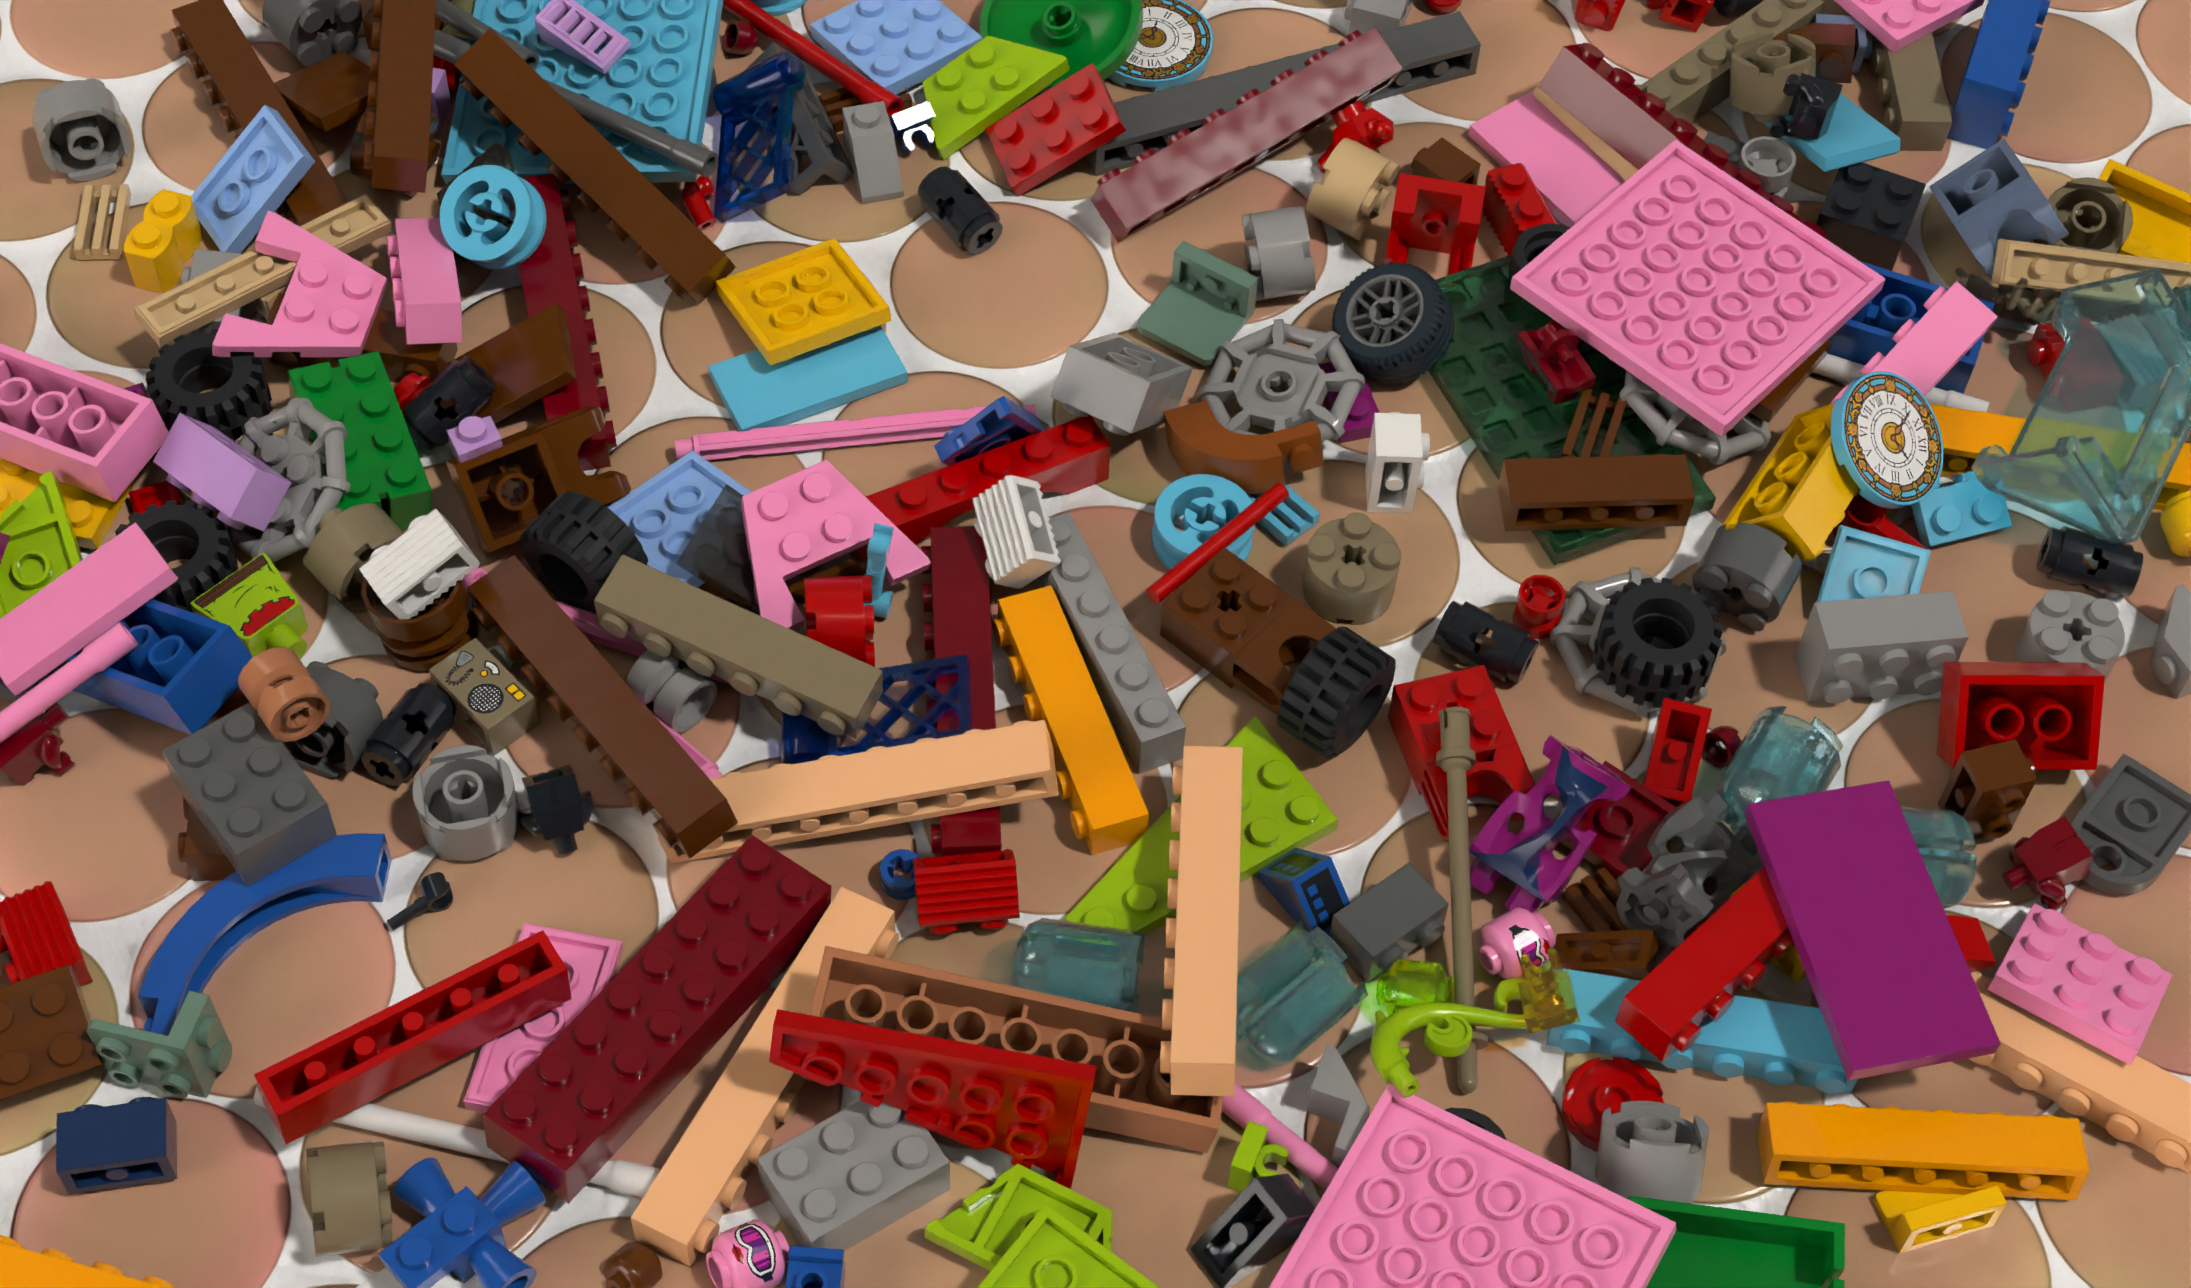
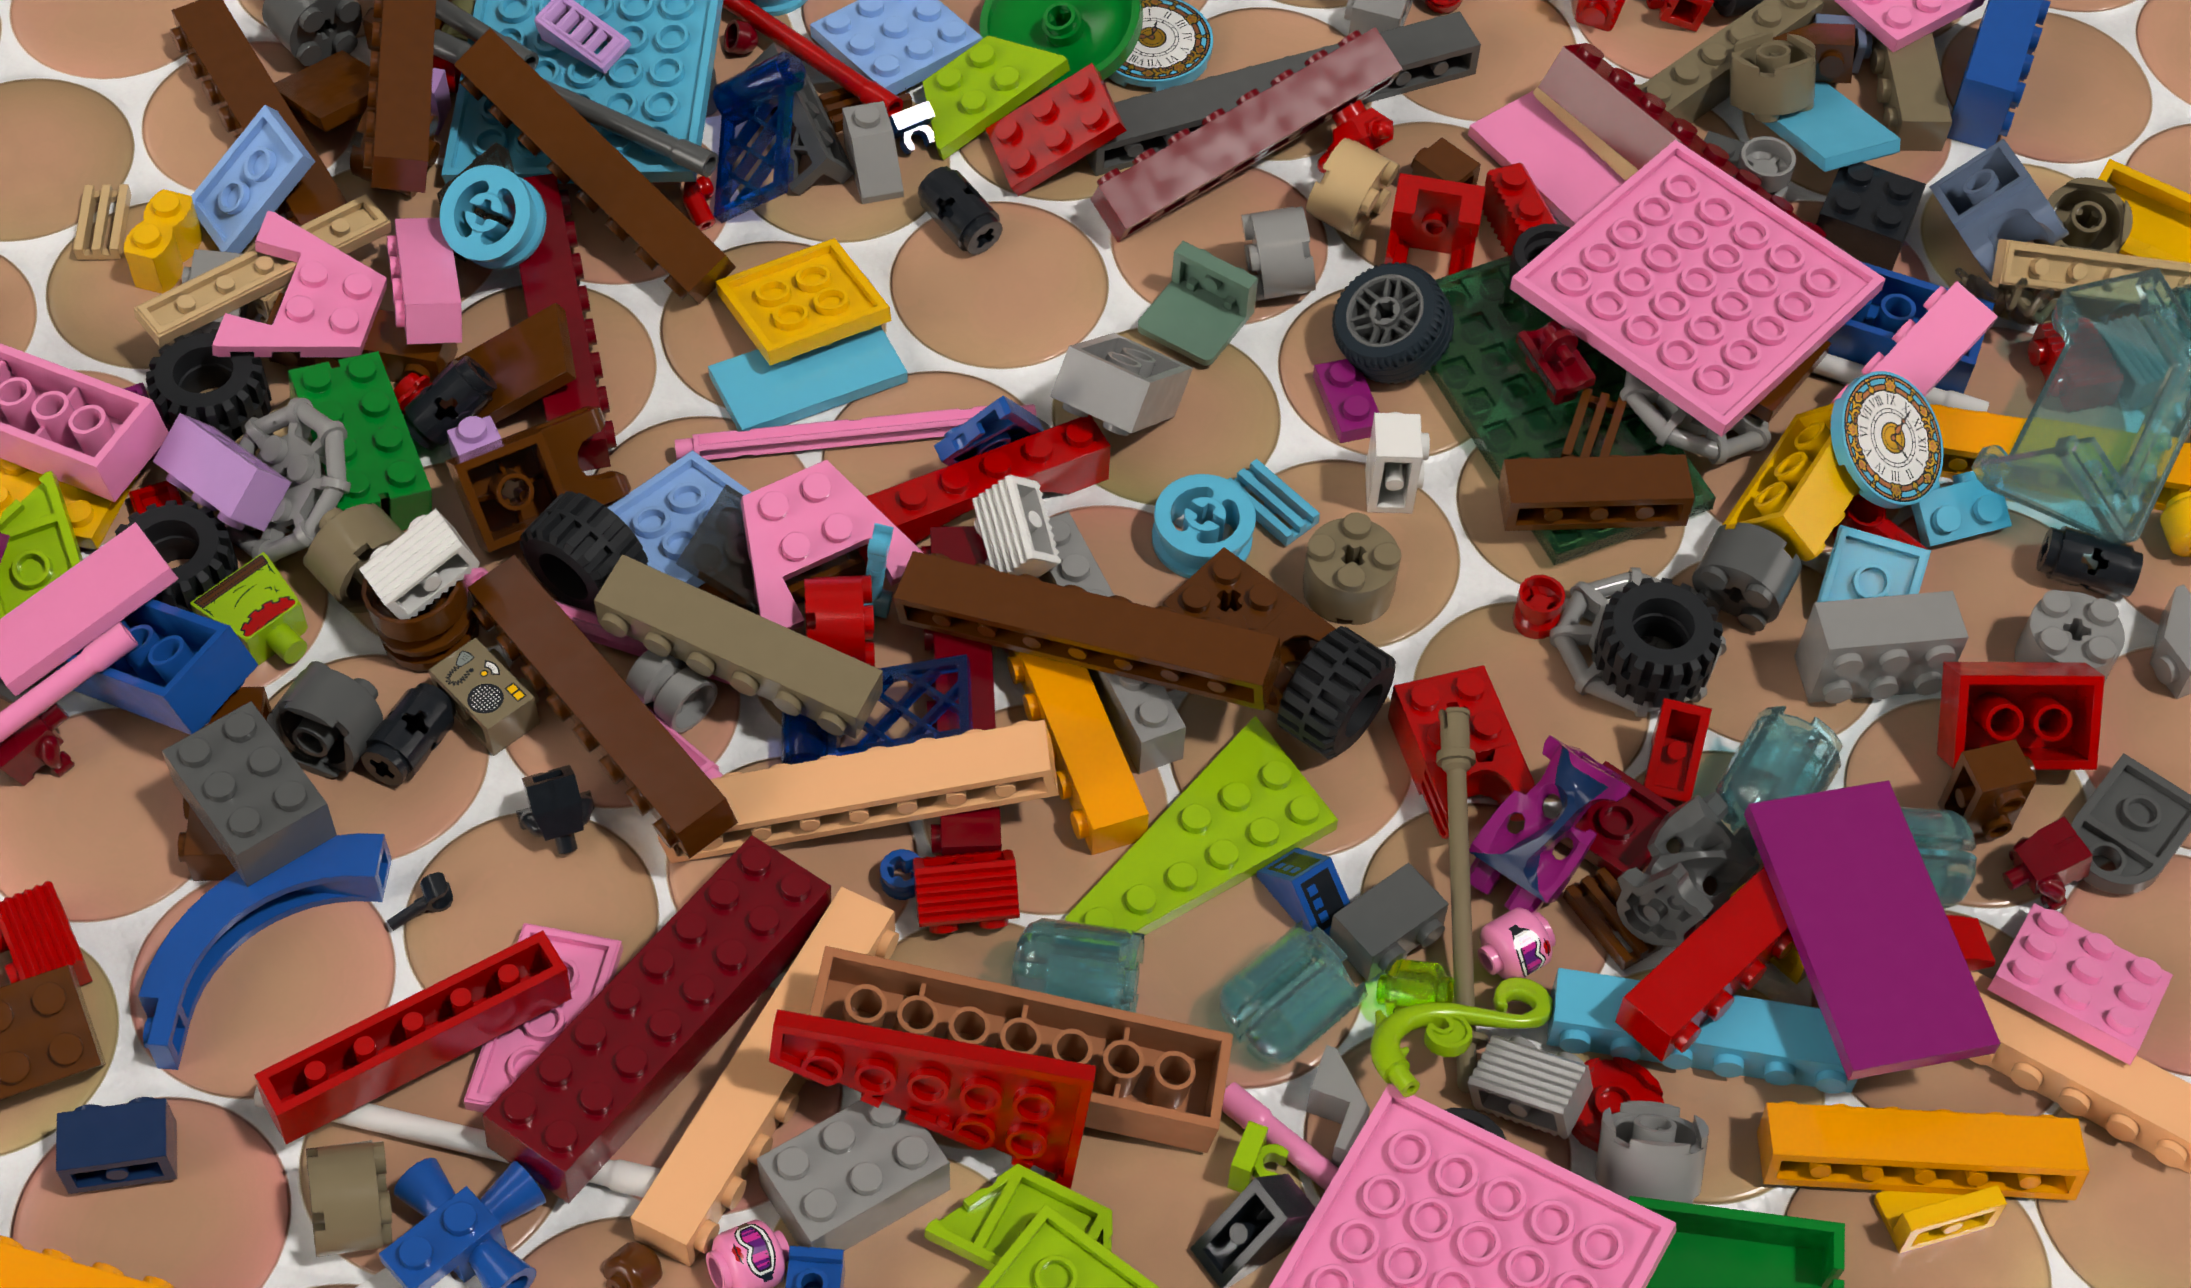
(80, 129): light grey brick -> none
(175, 1063): sand green bracket -> none
(284, 694): nougat wheel -> none
(466, 804): light grey brick -> none
(1089, 629): none -> reddish brown brick
(1205, 924): light nougat brick -> none
(1222, 538): red bar -> none
(1249, 461): dark orange arch -> none
(1284, 363): light grey plate -> none
(1513, 644): black piece -> none
(1530, 1085): none -> light grey brick
(1547, 994): clear yellow plate -> none
(1609, 953): reddish brown plate -> none
(1712, 749): dark red hinge -> none
(1810, 109): black piece -> none

